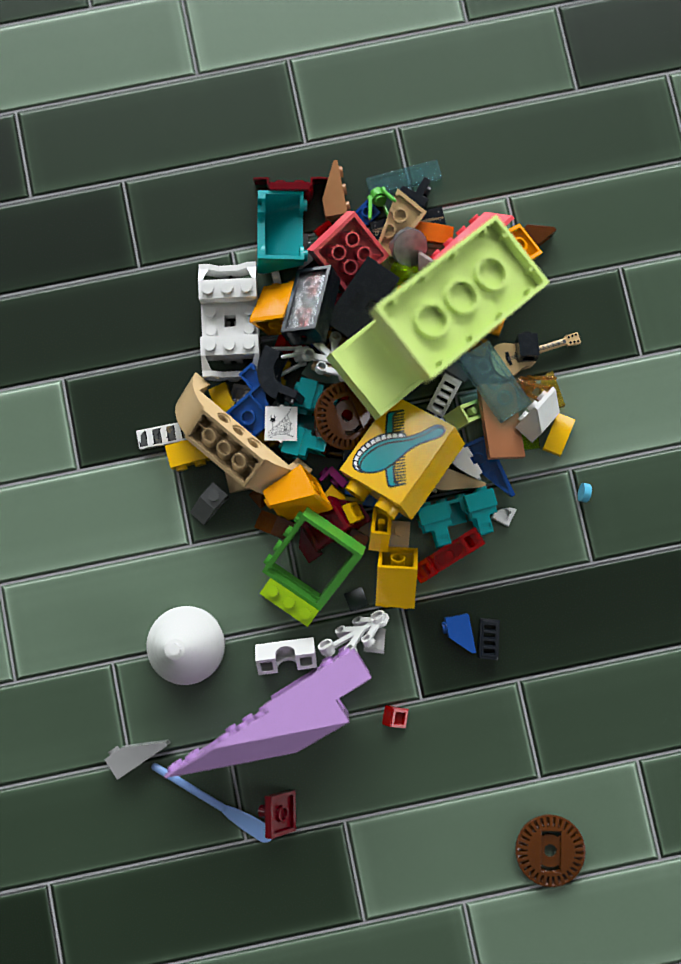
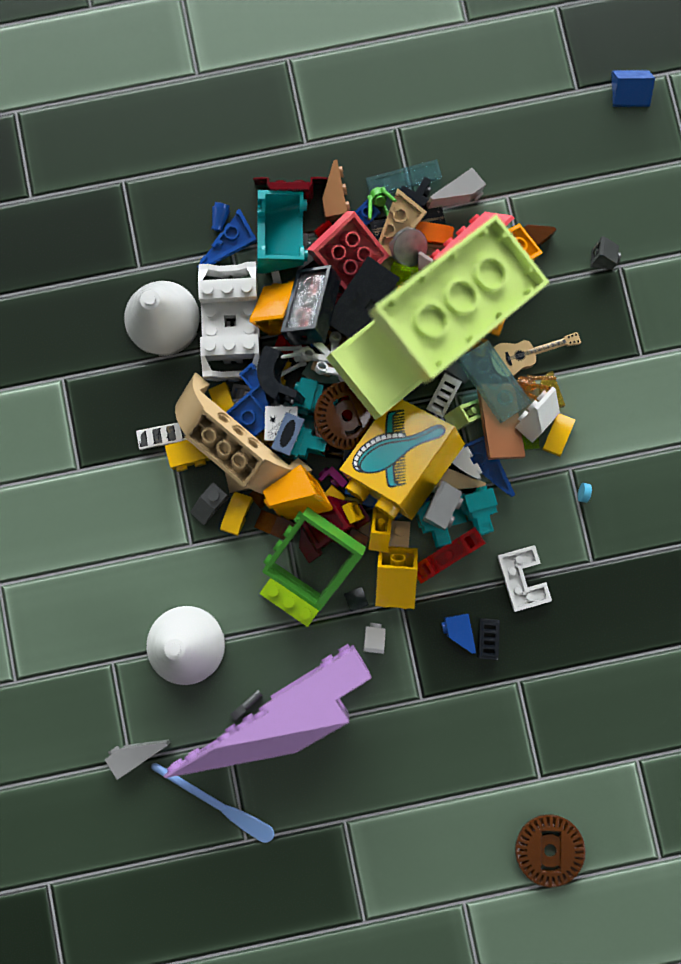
(162, 318): none -> white cone
(219, 216): none -> blue cone
(234, 238): none -> blue wing
(235, 513): none -> yellow slope
(246, 705): none -> dark grey bar
(271, 655): white arch -> none
(279, 813): dark red tile -> none
(287, 434): none -> sand blue tile
(355, 633): white plant -> none
(395, 717): red slope -> none
(442, 506): none -> light grey slope
(459, 191): none -> light grey slope
(504, 516): white tile -> none
(519, 594): none -> white plate
(527, 347): black brick -> none
(605, 254): none -> dark grey slope
(632, 88): none -> blue slope

